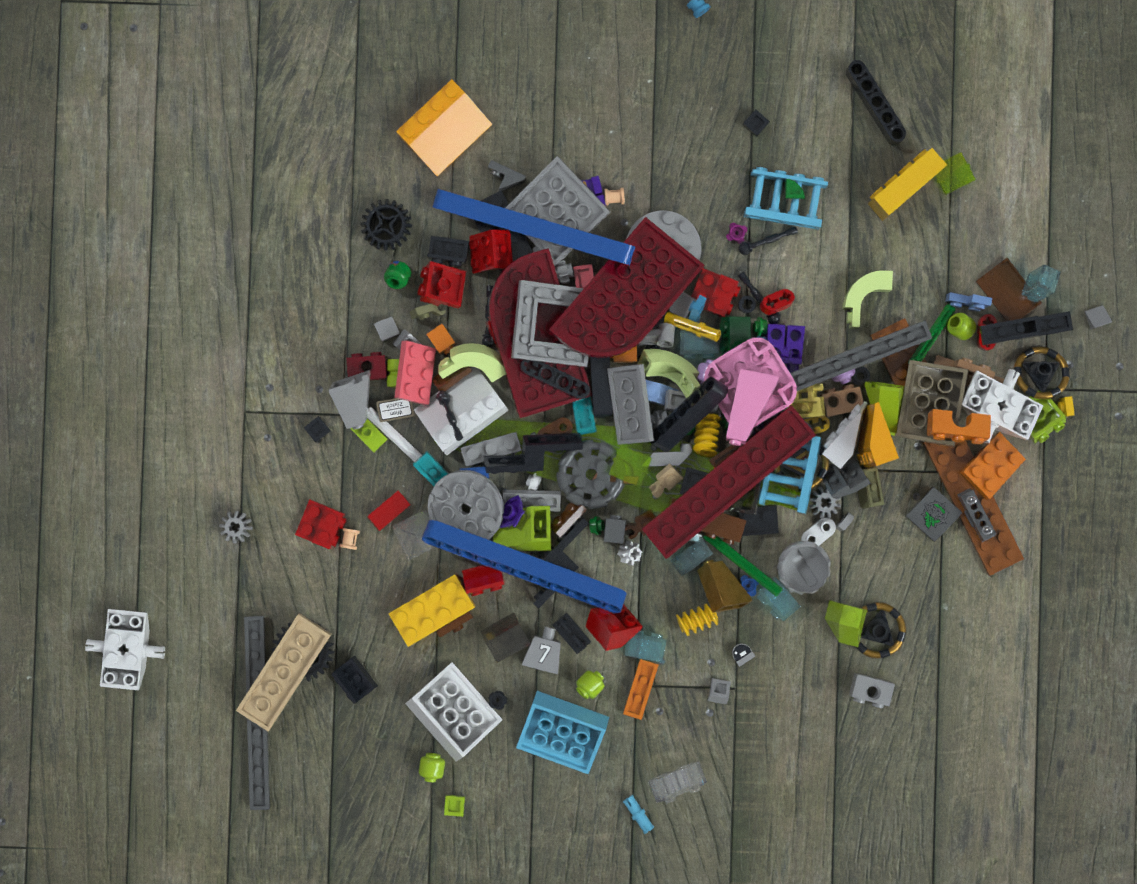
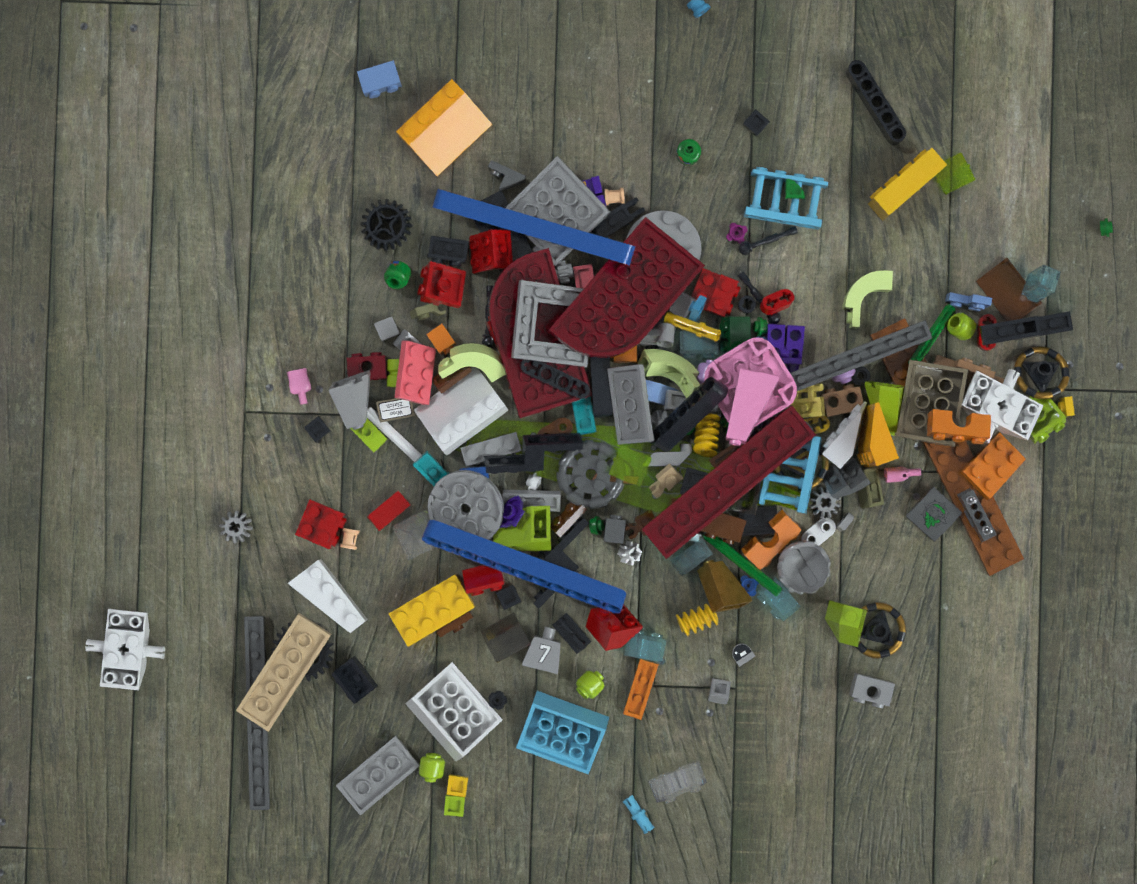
(299, 384): none -> bright pink piece
(326, 593): none -> white wedge
(378, 775): none -> light grey plate
(379, 79): none -> medium blue brick
(444, 399): black piece -> none
(457, 785): none -> yellow plate
(508, 597): none -> black plate
(618, 219): none -> black hinge
(688, 158): none -> green head
(761, 552): none -> orange arch
(900, 474): none -> bright pink piece
(1097, 317): light grey slope -> none
(1106, 227): none -> green plate

